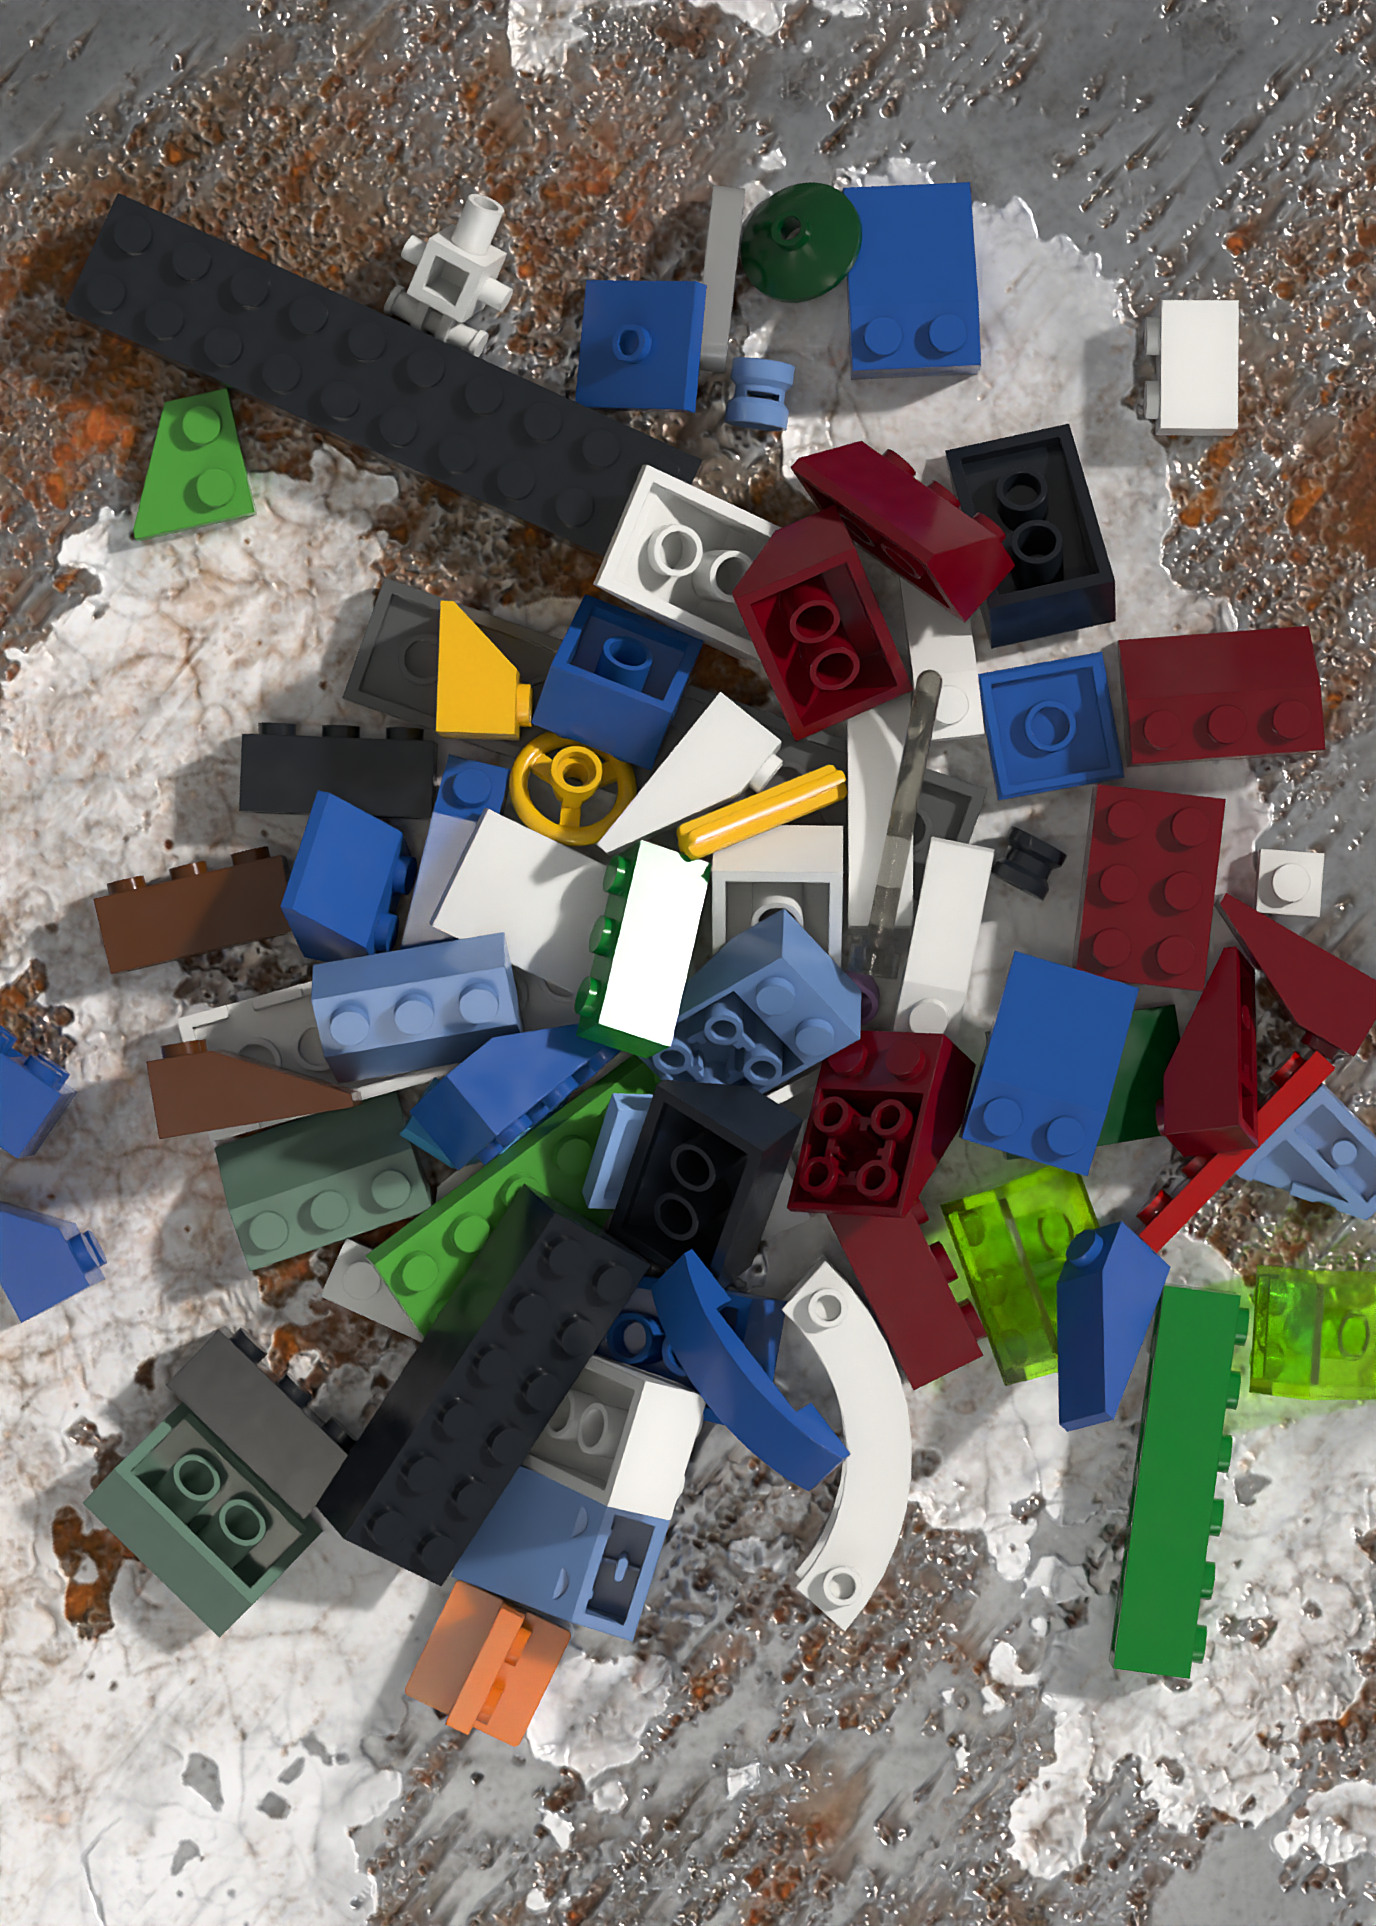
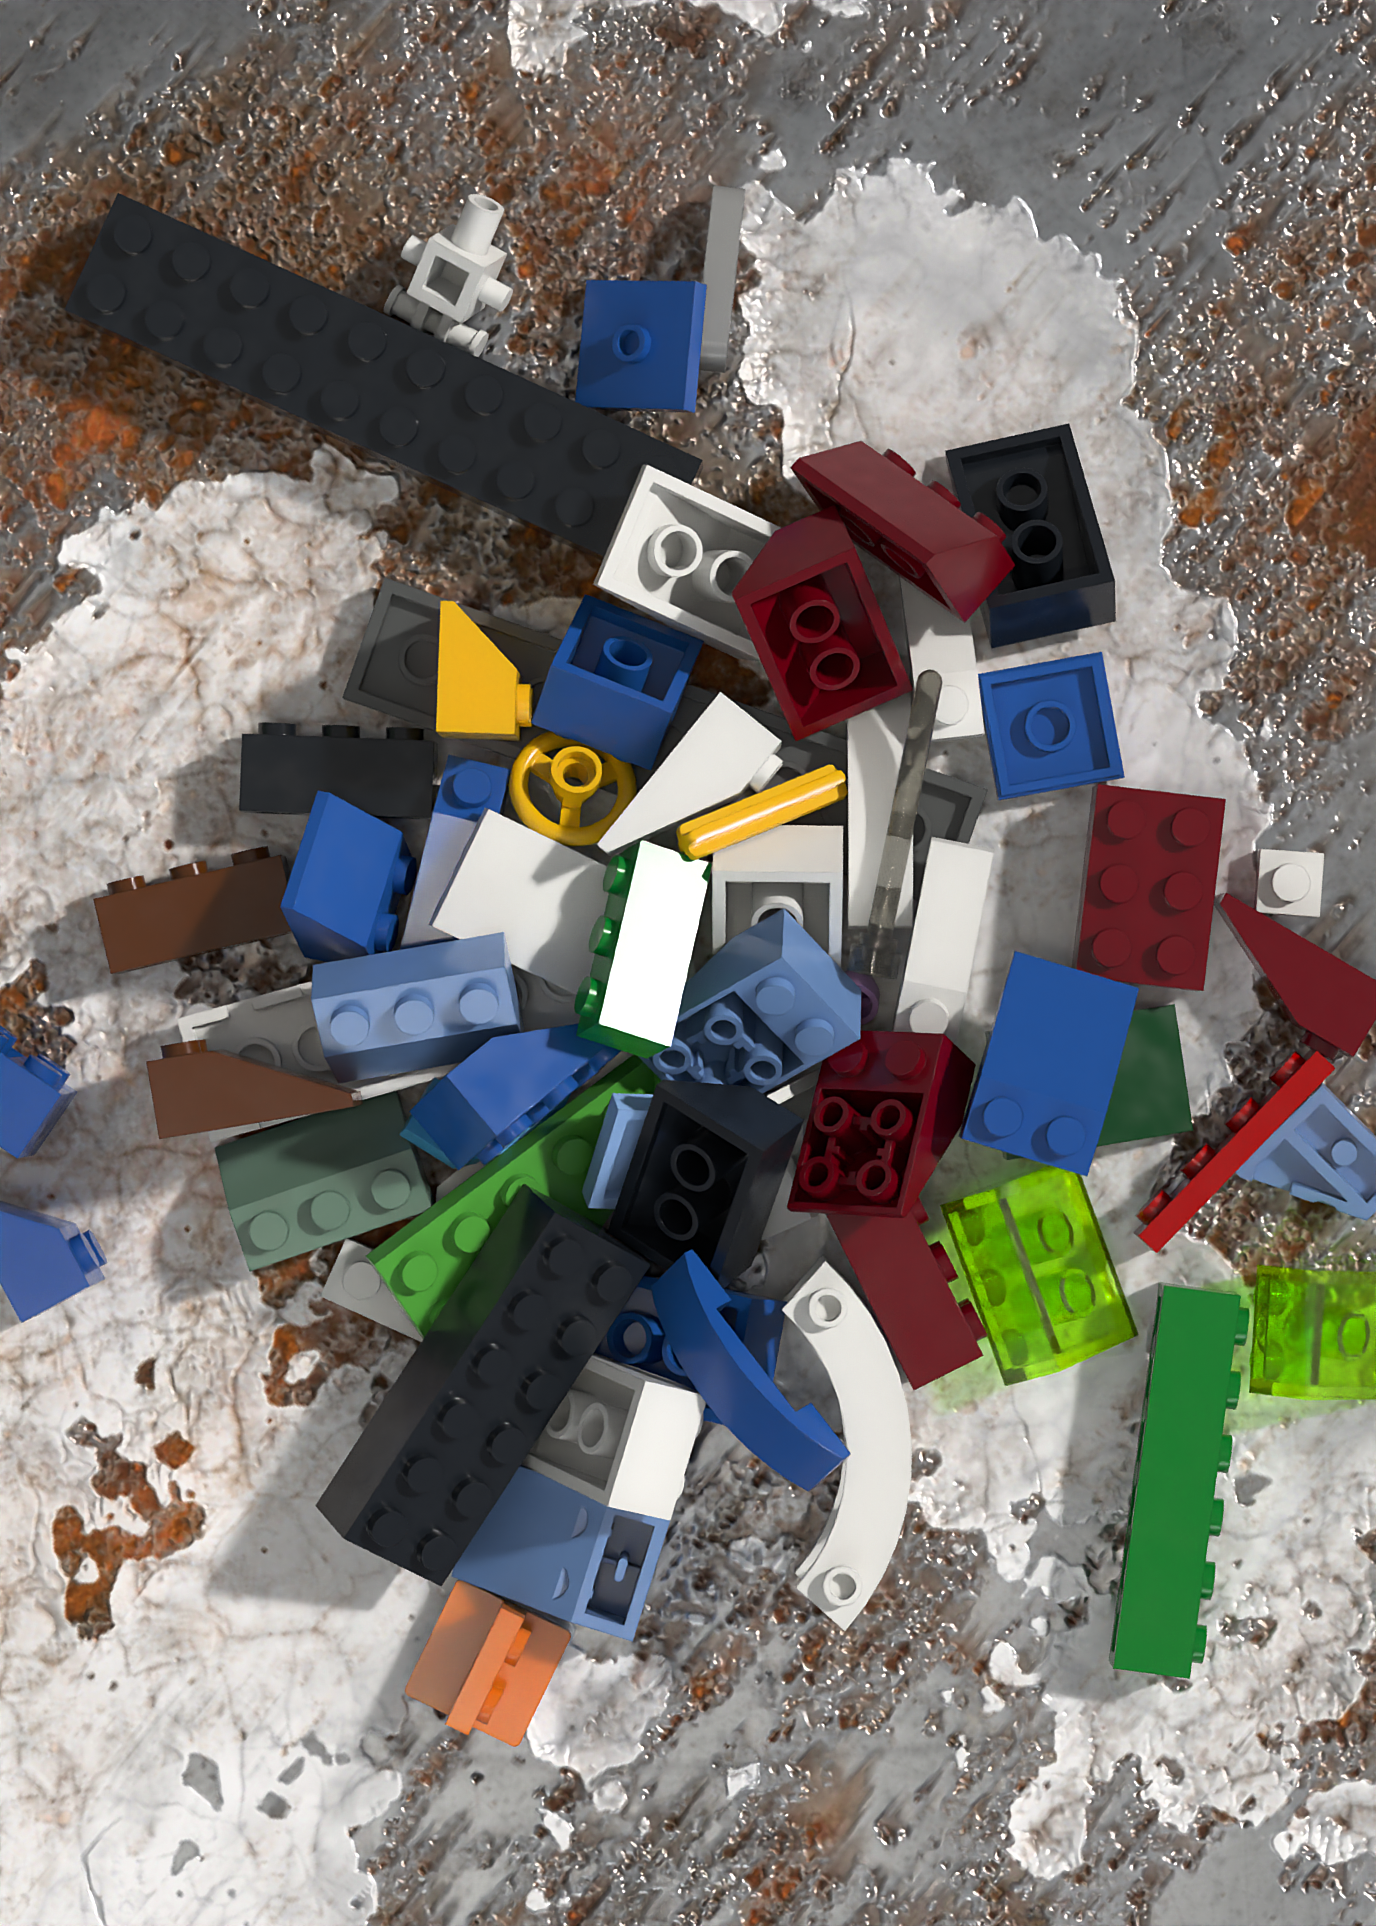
(194, 469): bright green wing -> none
(201, 1519): sand green slope -> none
(263, 1417): black brick -> none
(759, 379): medium blue wheel -> none
(816, 256): dark green dish -> none
(914, 283): blue slope -> none
(1027, 863): black wheel -> none
(1102, 1319): blue slope -> none
(1194, 367): white brick -> none
(1214, 1069): dark red slope -> none
(1220, 696): dark red slope -> none

